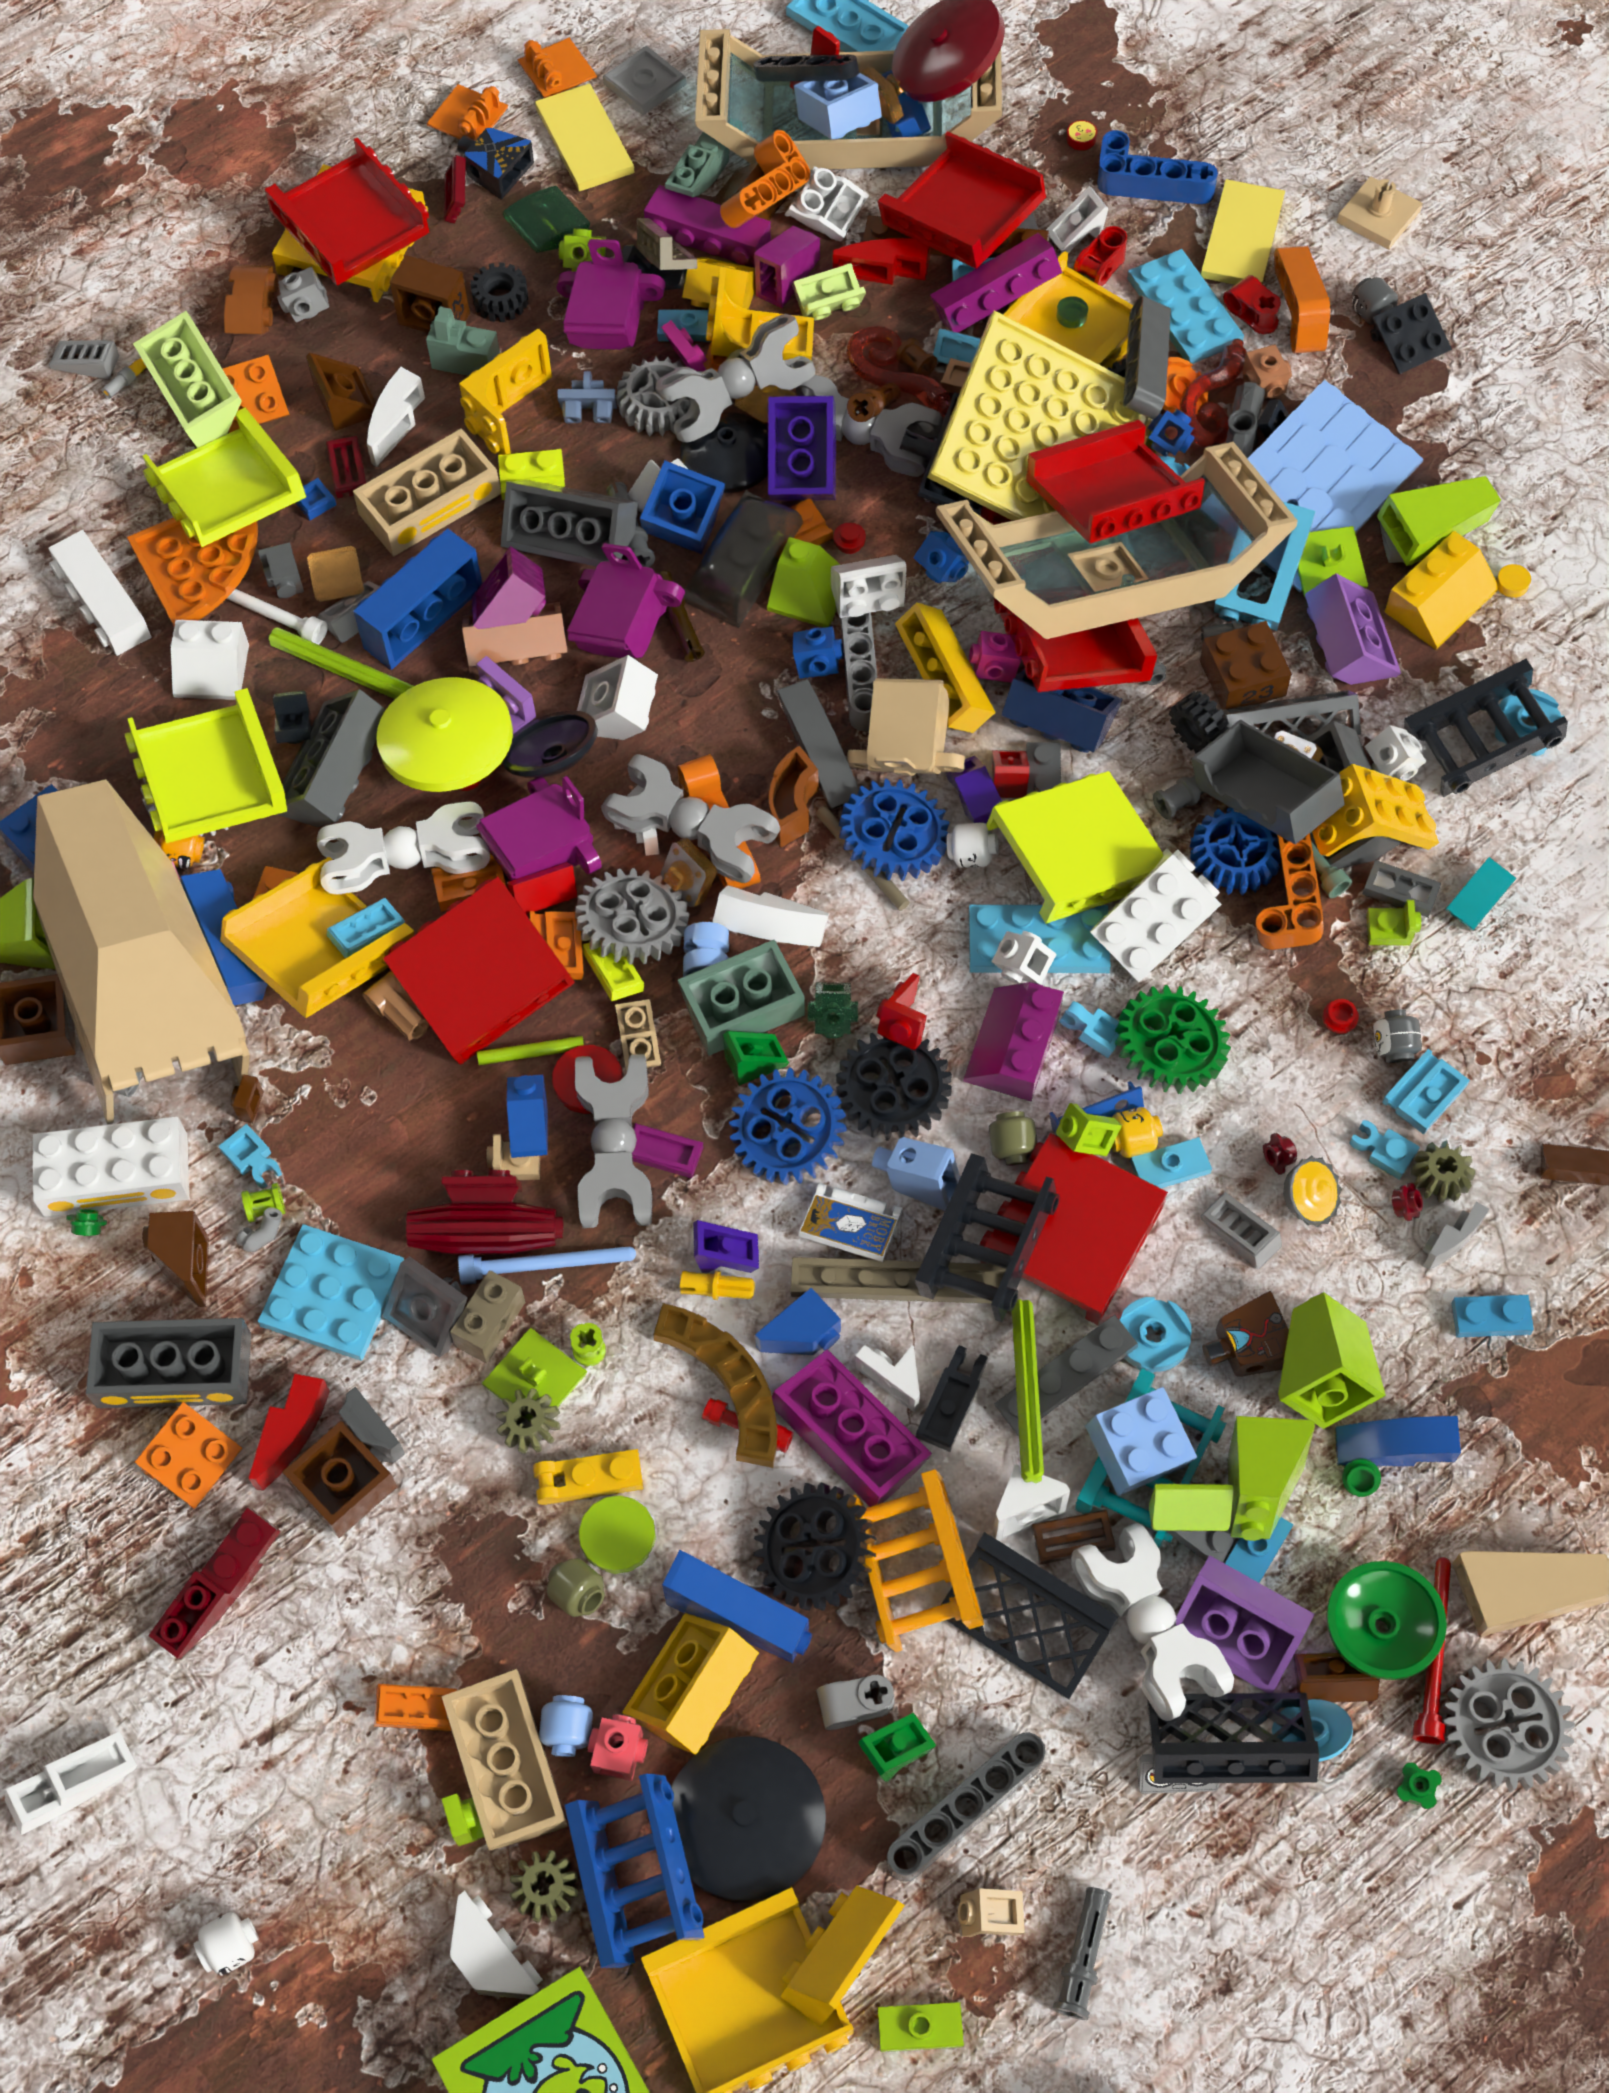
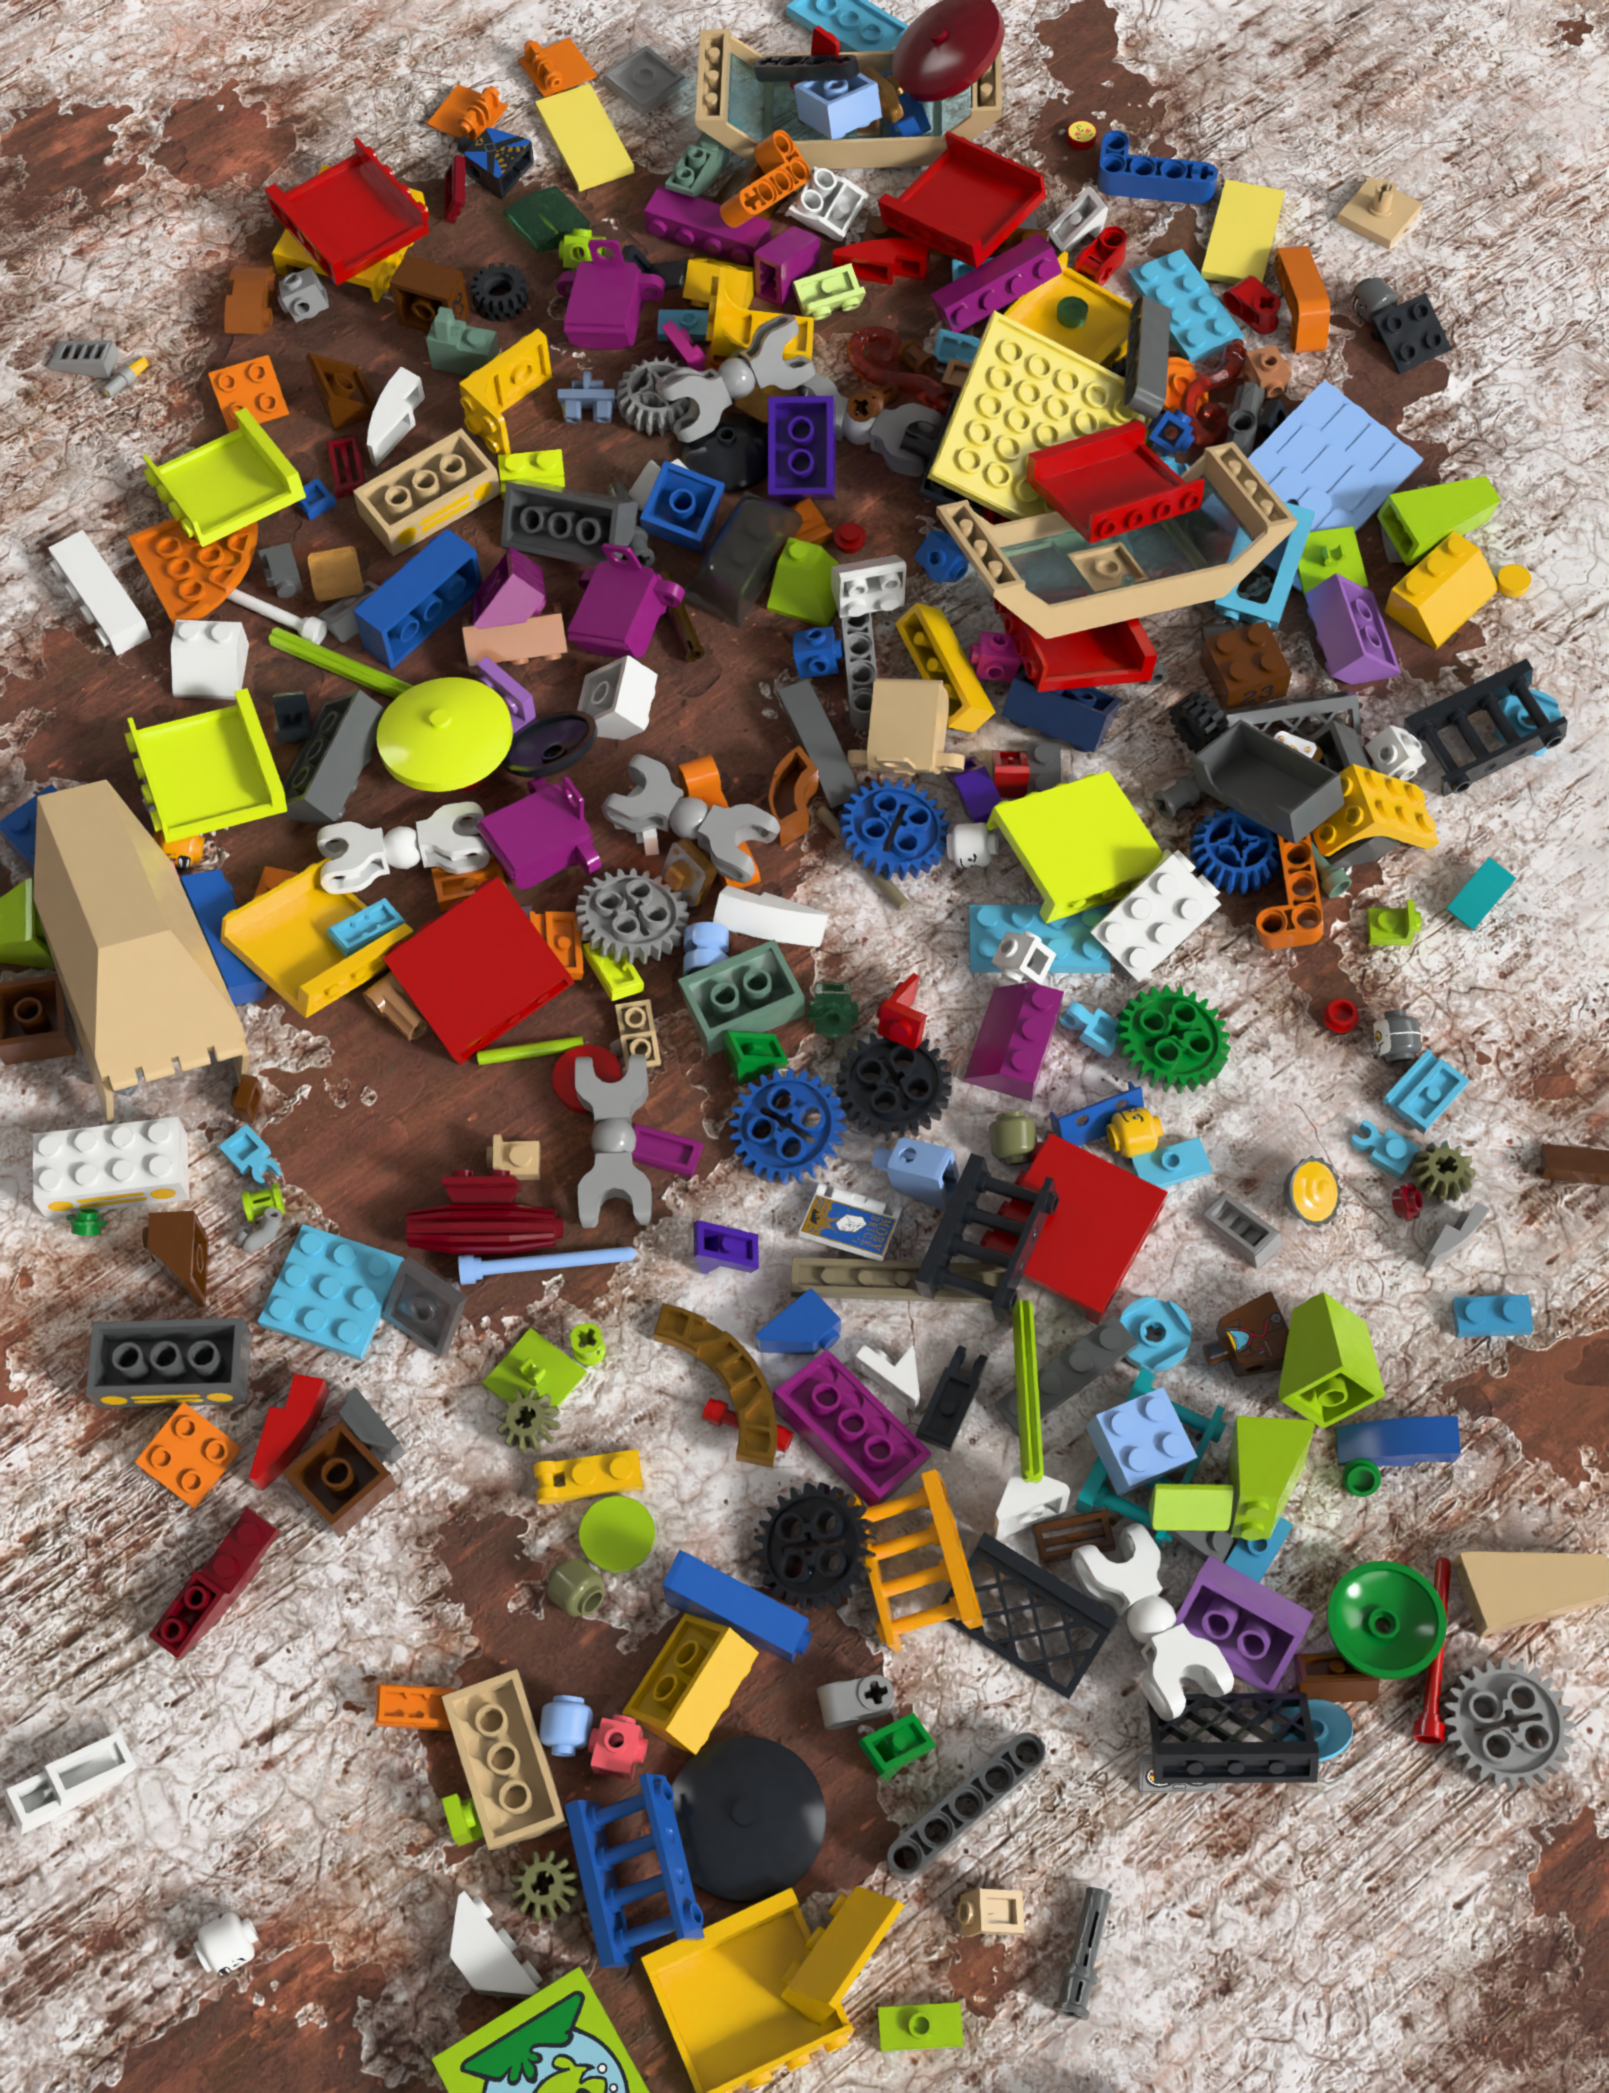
(190, 379): yellowish green slope -> none
(488, 1316): dark tan brick -> none
(527, 1116): blue slope -> none
(544, 888): red tile -> none
(660, 248): dark tan fence -> none
(716, 1285): yellow axle -> none
(1087, 1132): lime bracket -> none
(1279, 1152): dark red plate -> none
(1398, 885): dark grey piece -> none
(1409, 1793): green plate -> none

